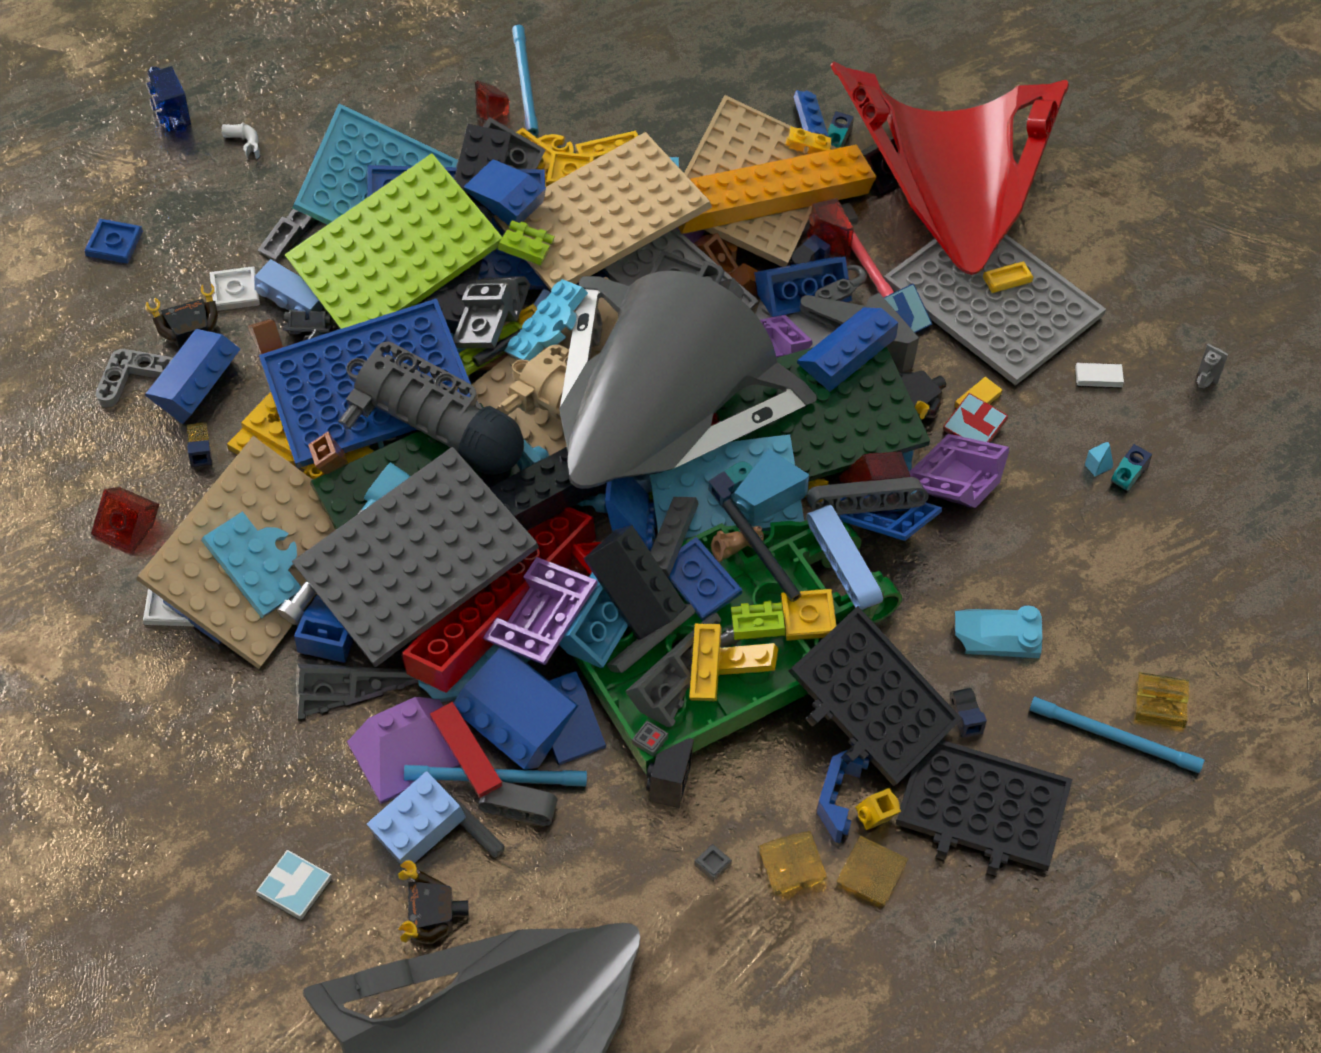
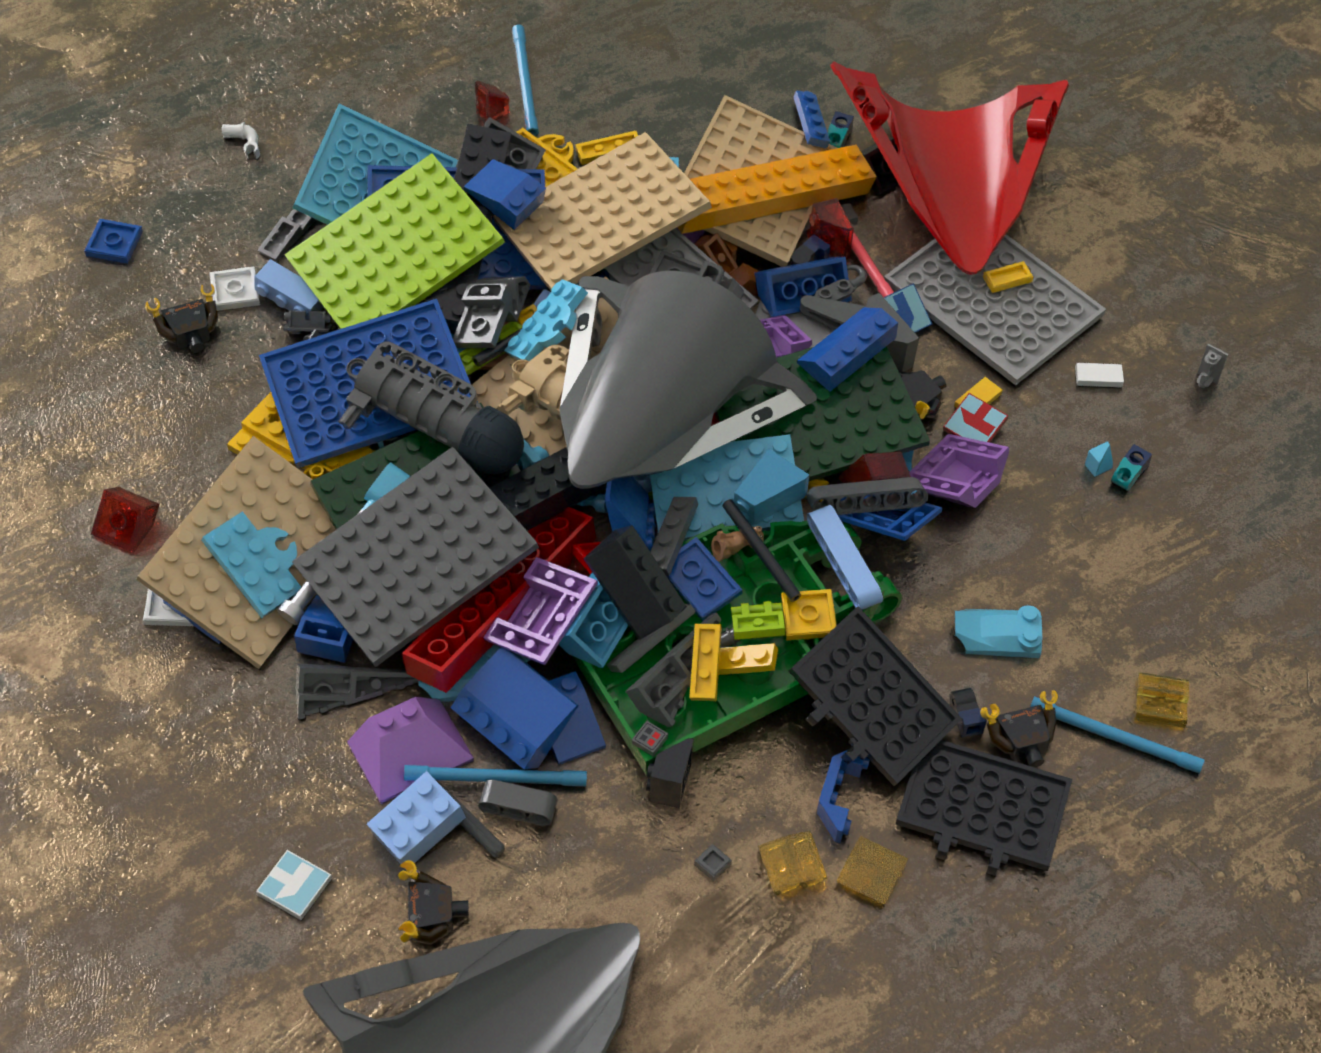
(129, 365): light grey beam -> none
(168, 99): clear blue brick -> none
(192, 373): blue slope -> none
(199, 444): leg -> none
(265, 336): dark orange slope -> none
(327, 453): dark orange slope -> none
(466, 749): red tile -> none
(525, 247): lime plate -> none
(565, 163): yellow tile -> none
(728, 481): leg -> none
(800, 138): yellow hinge -> none
(878, 808): yellow brick -> none
(1023, 731): none -> torso

